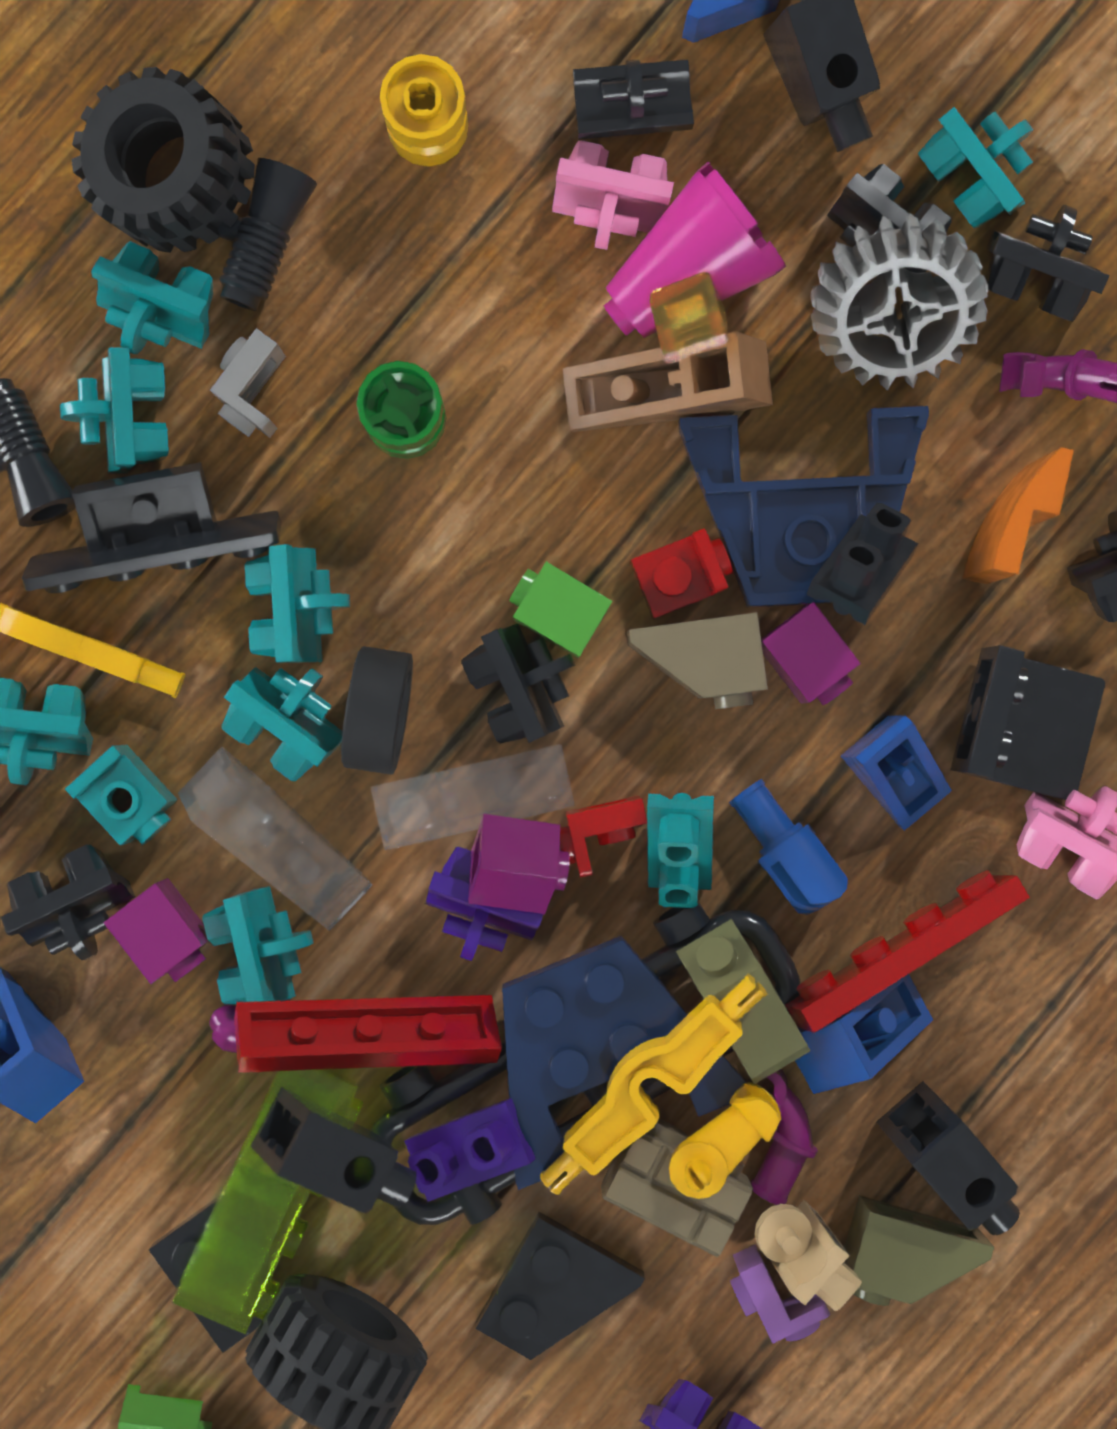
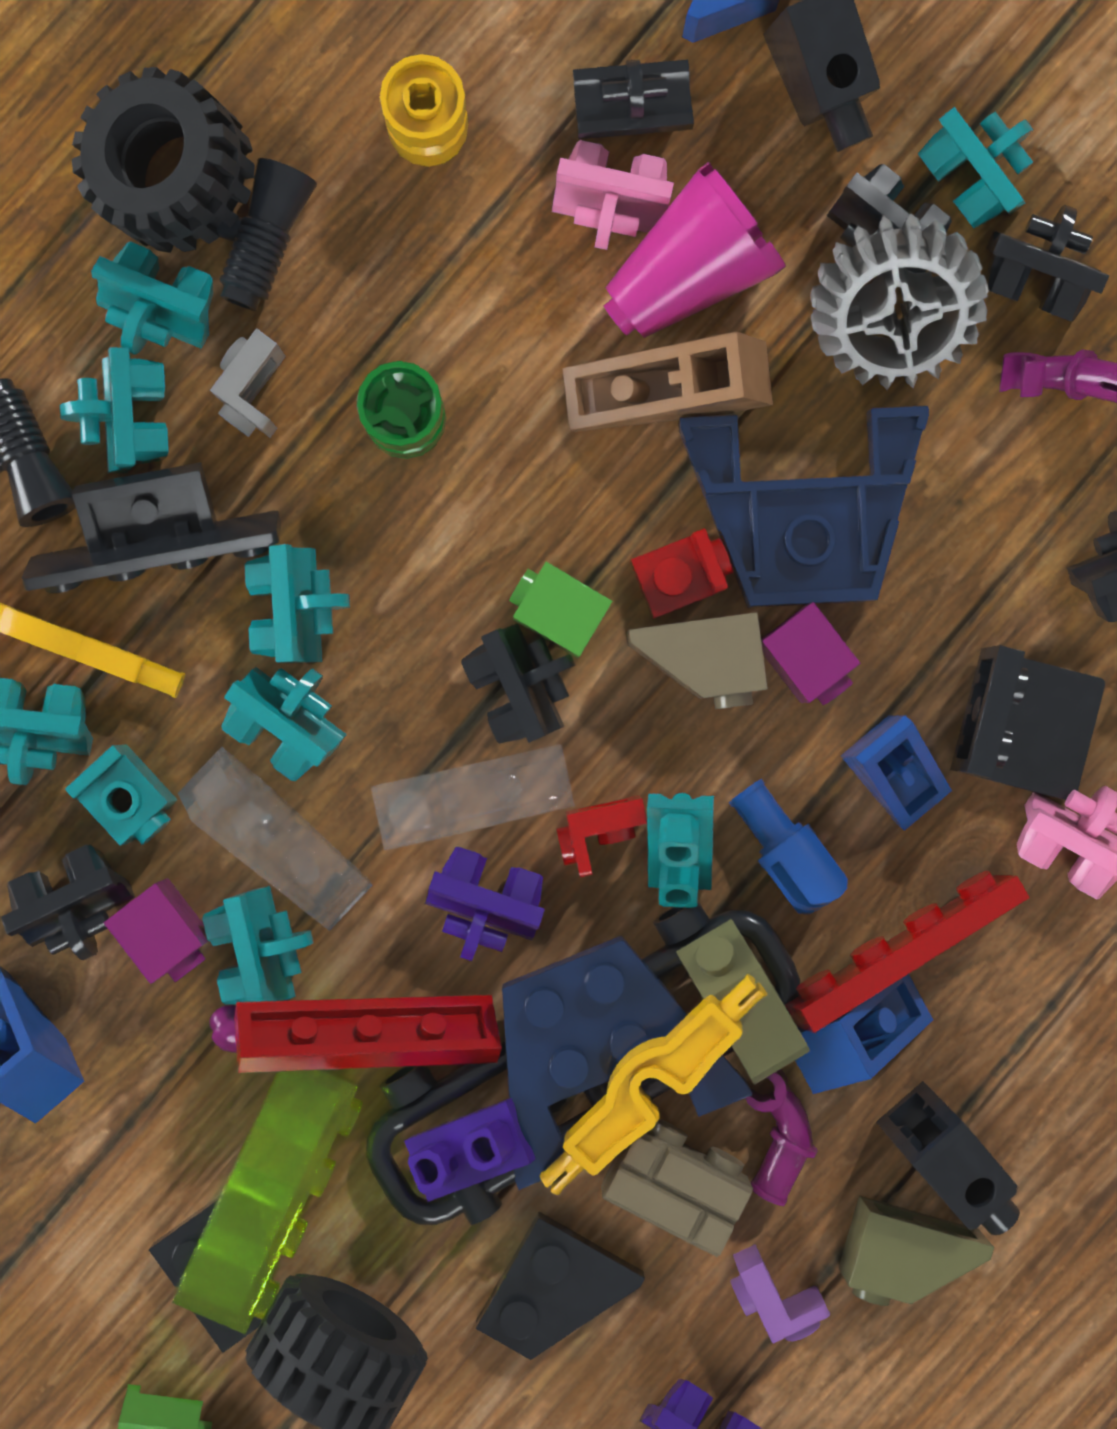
(331, 1154): black torso -> none
(376, 710): black tyre -> none
(516, 864): magenta brick -> none
(689, 317): clear yellow slope -> none
(712, 1152): yellow piece -> none
(806, 1254): tan hips -> none
(865, 563): black hips -> none
(1026, 501): orange slope -> none

